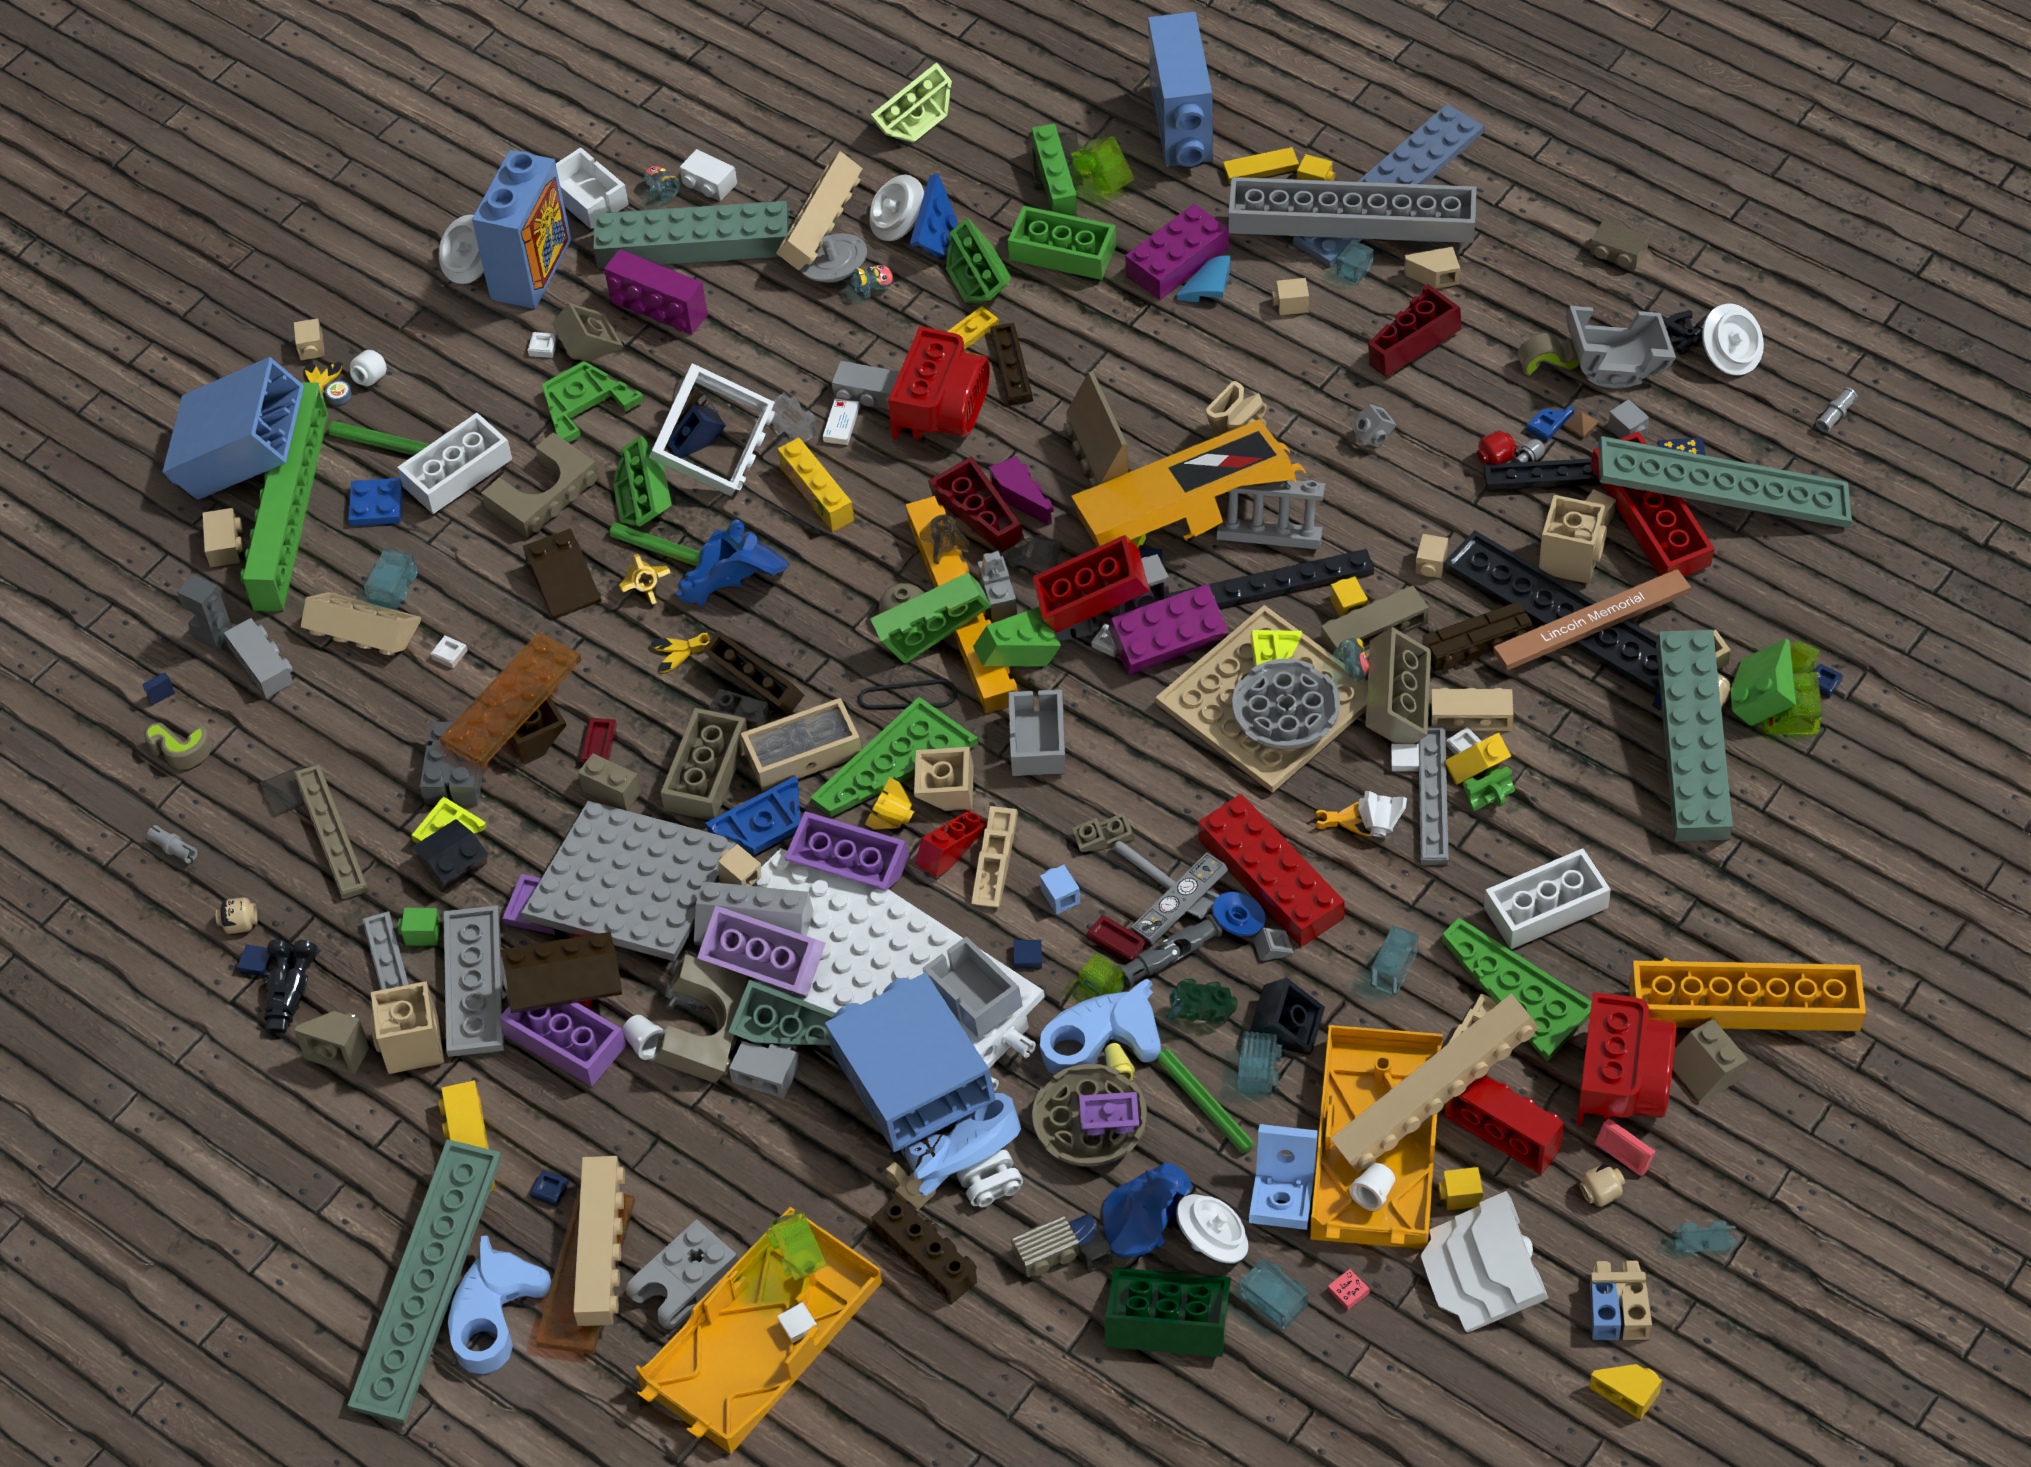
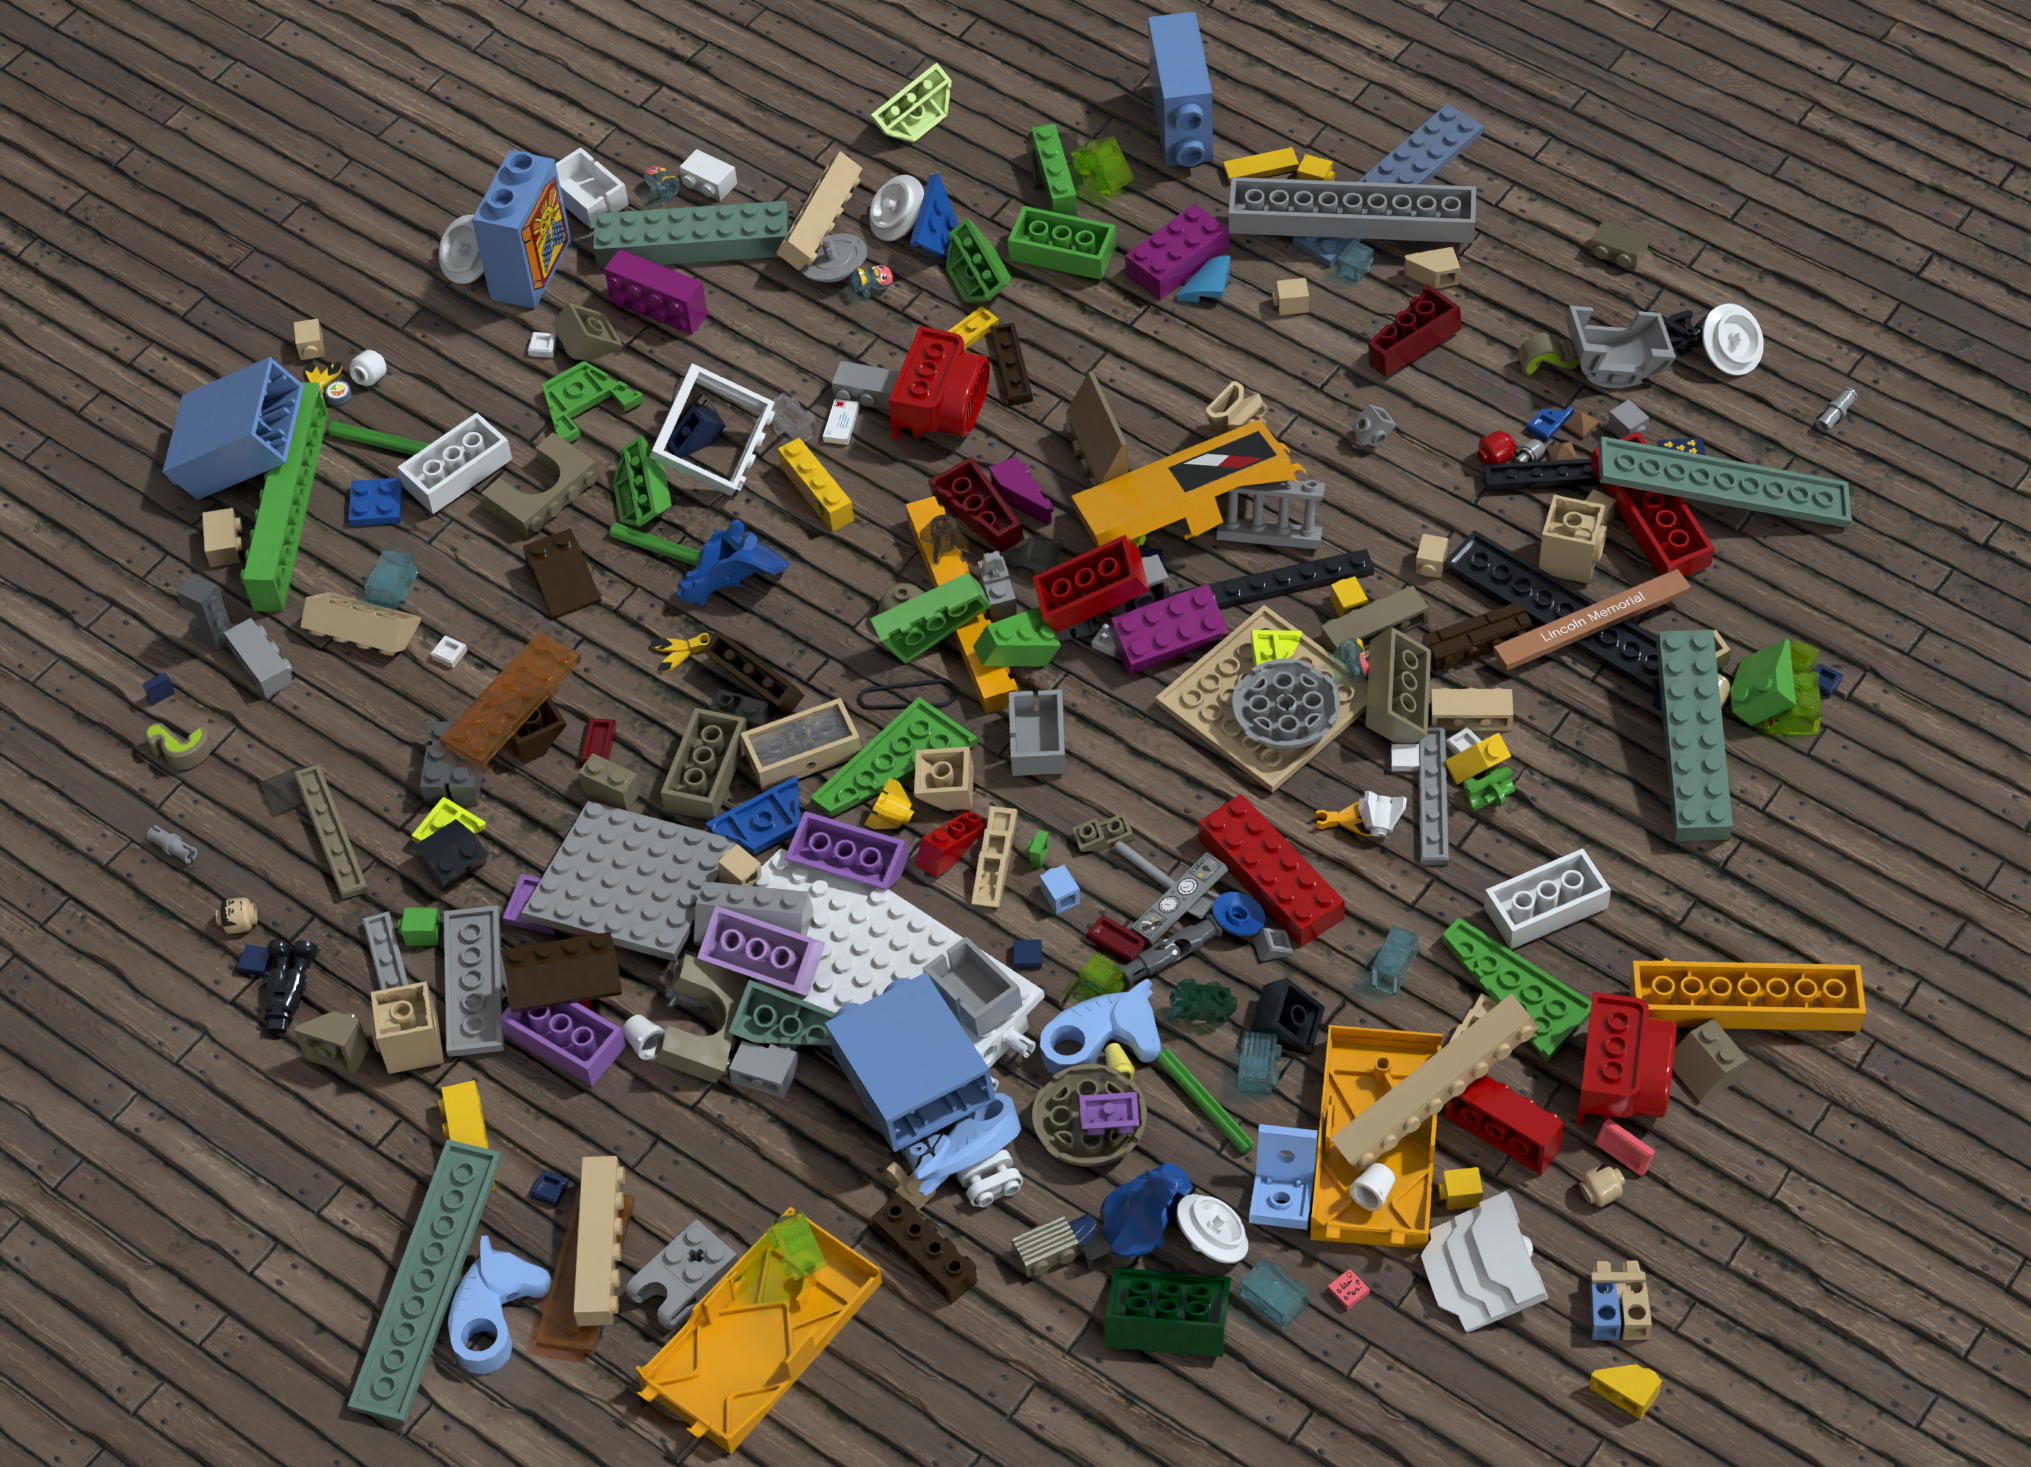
(647, 580): yellow brick -> none
(796, 1322): white tile -> none
(1038, 848): none -> bright green plate
(1561, 451): none -> medium nougat slope
(1716, 1235): clear light blue hinge -> none

